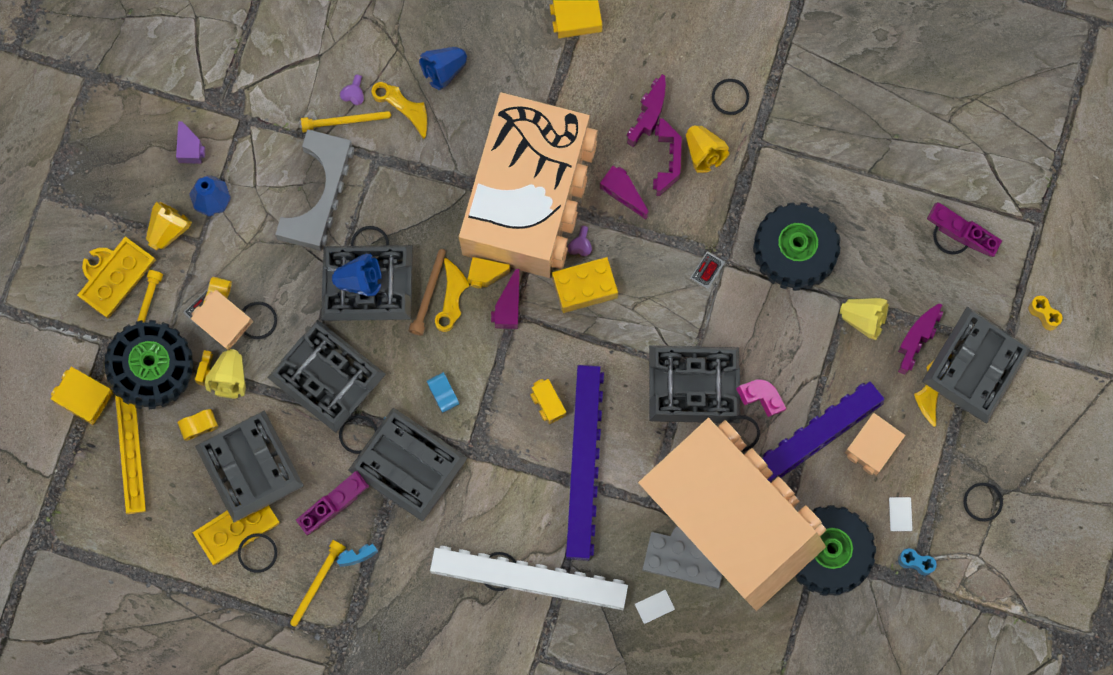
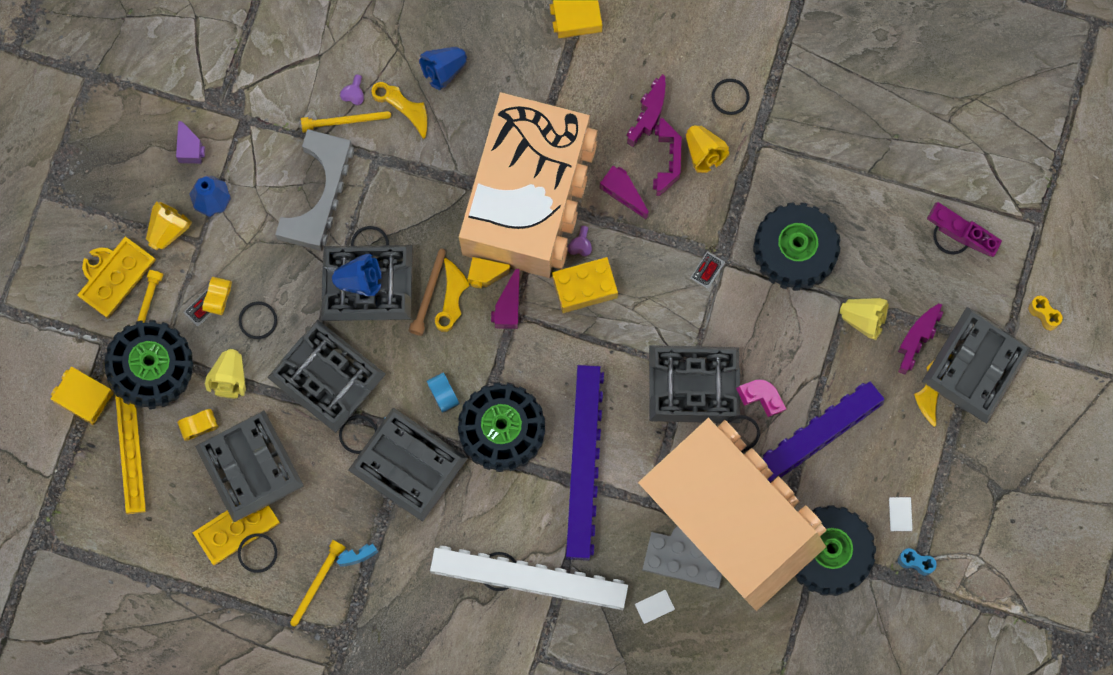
(204, 368): yellow plate -> none
(221, 319): light nougat brick -> none
(332, 504): magenta slope -> none
(501, 447): none -> black wheel
(548, 400): yellow brick -> none
(874, 444): light nougat brick -> none
(983, 519): black piece -> none

